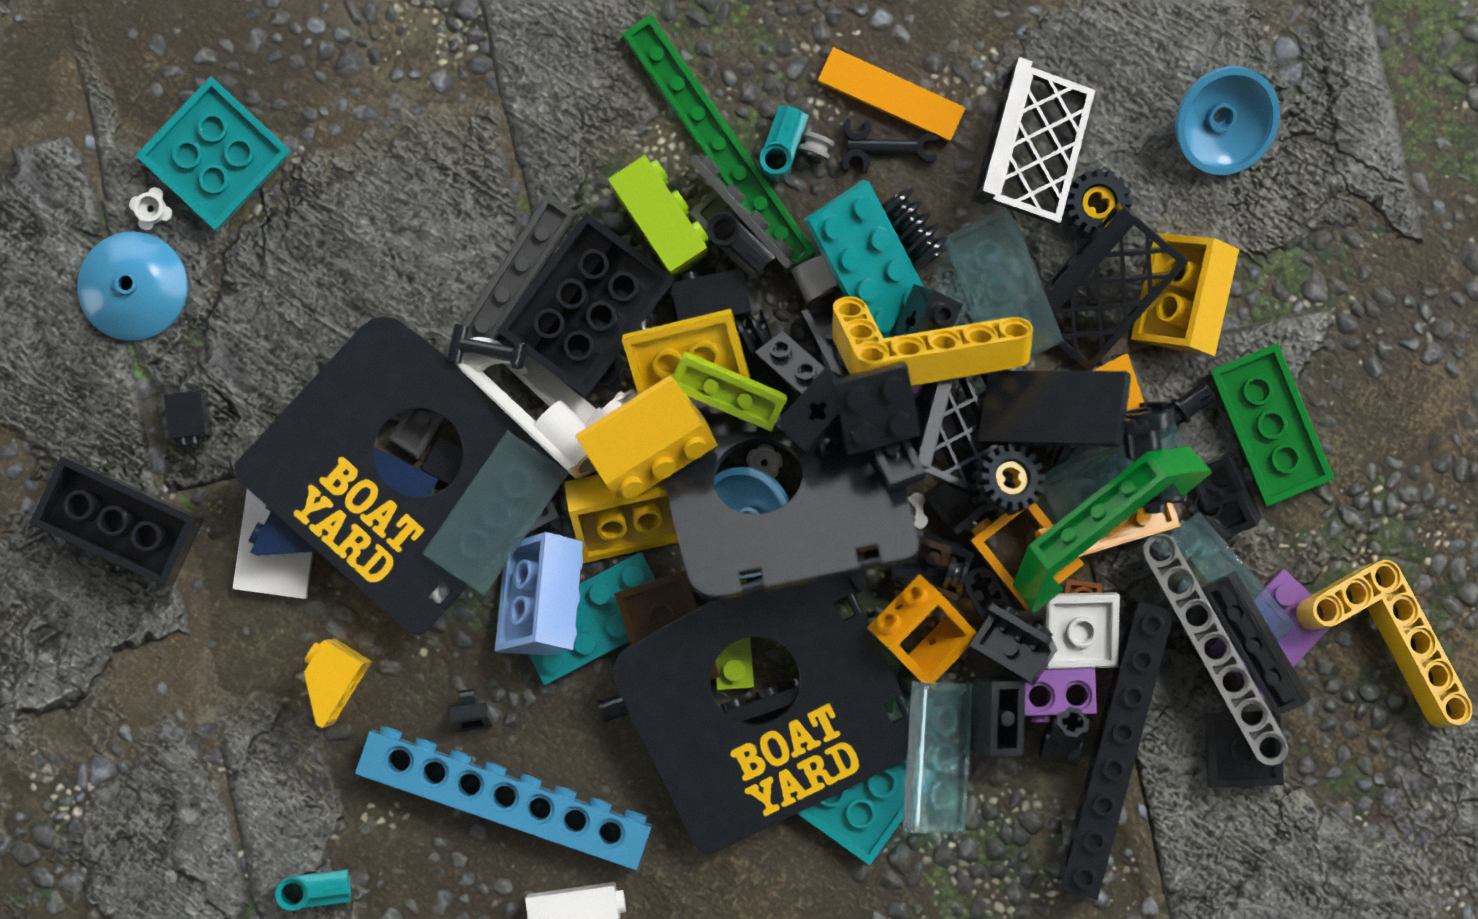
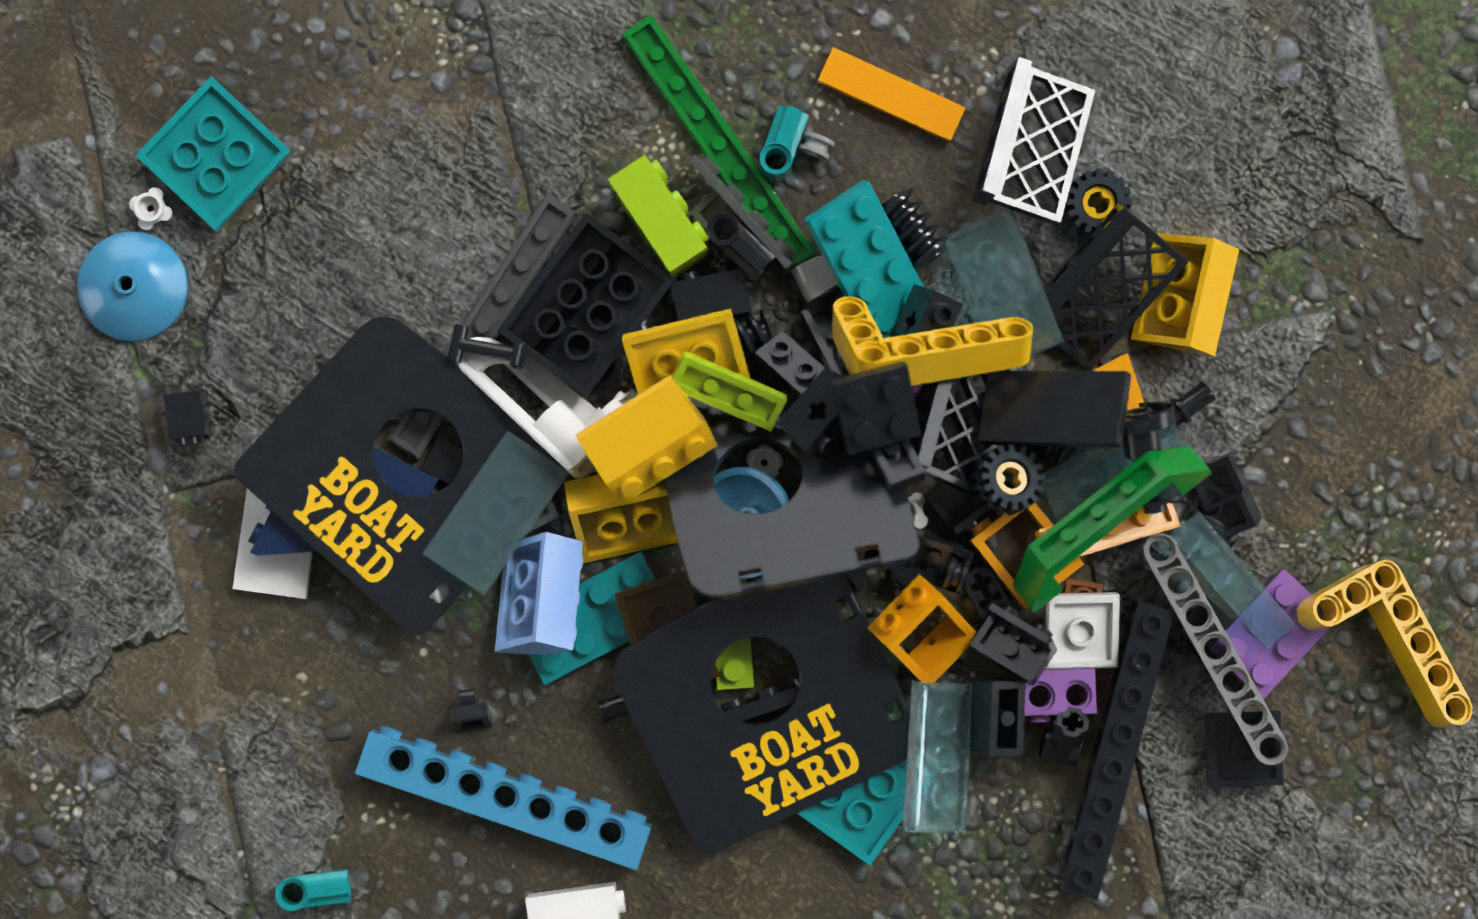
(116, 521): black brick -> none
(332, 678): yellow slope -> none
(858, 146): black bar -> none
(1242, 129): dark azure dish -> none
(1256, 643): black tile -> none
(1271, 425): green plate -> none

